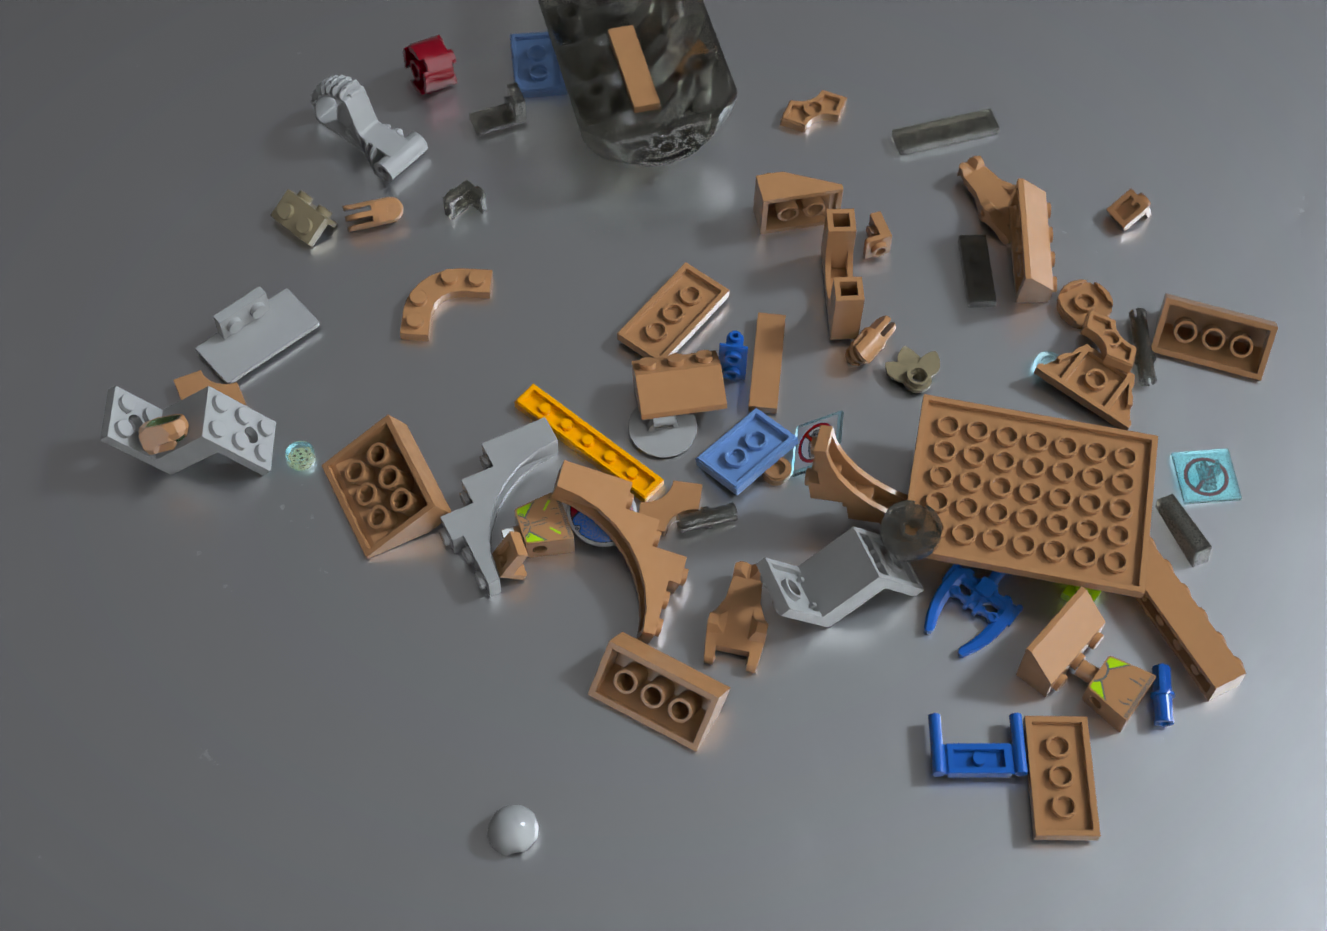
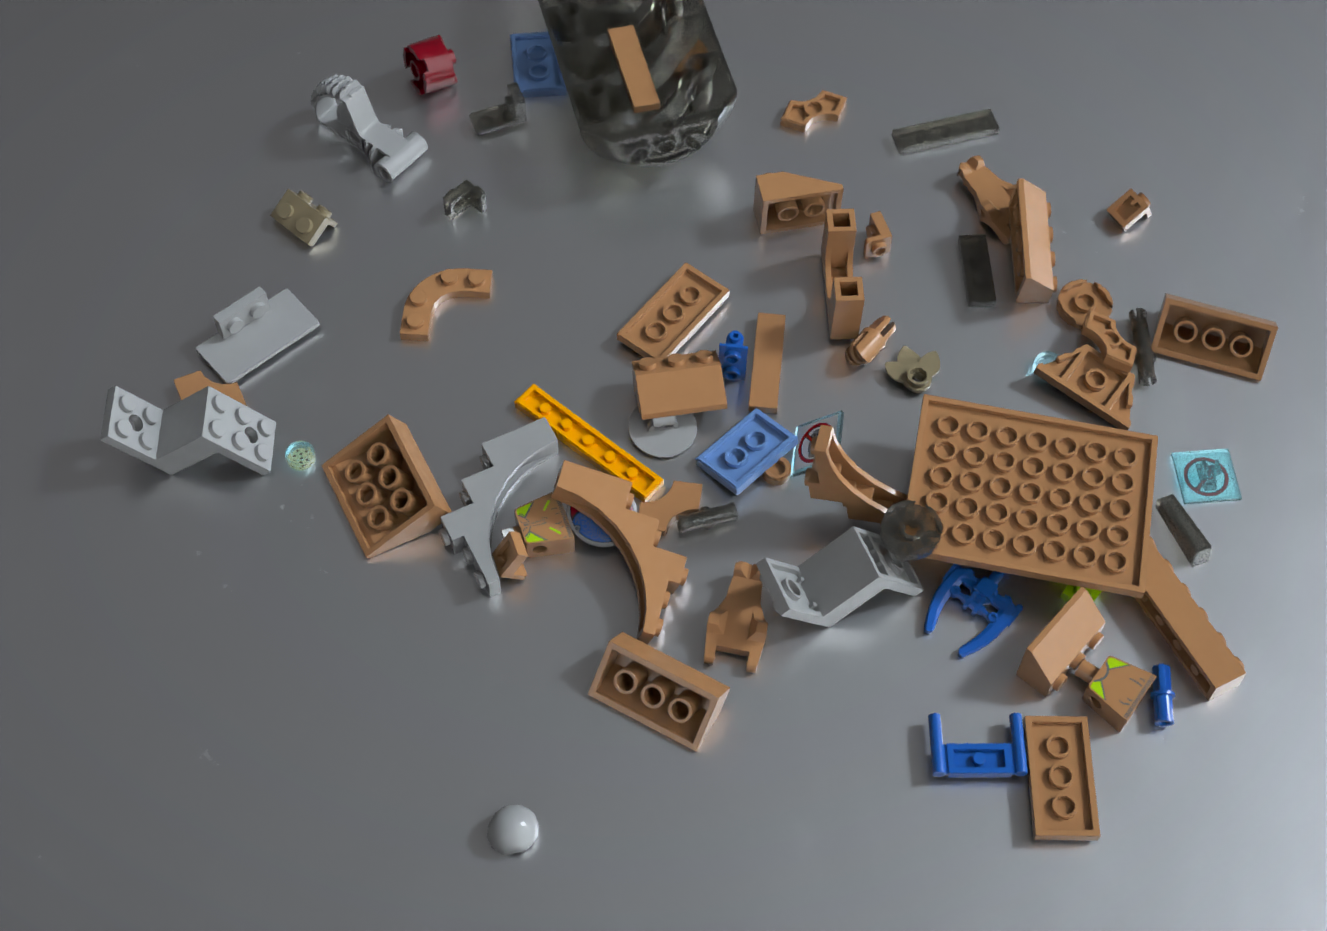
(163, 433): medium nougat rock -> none
(382, 211): medium nougat arm -> none

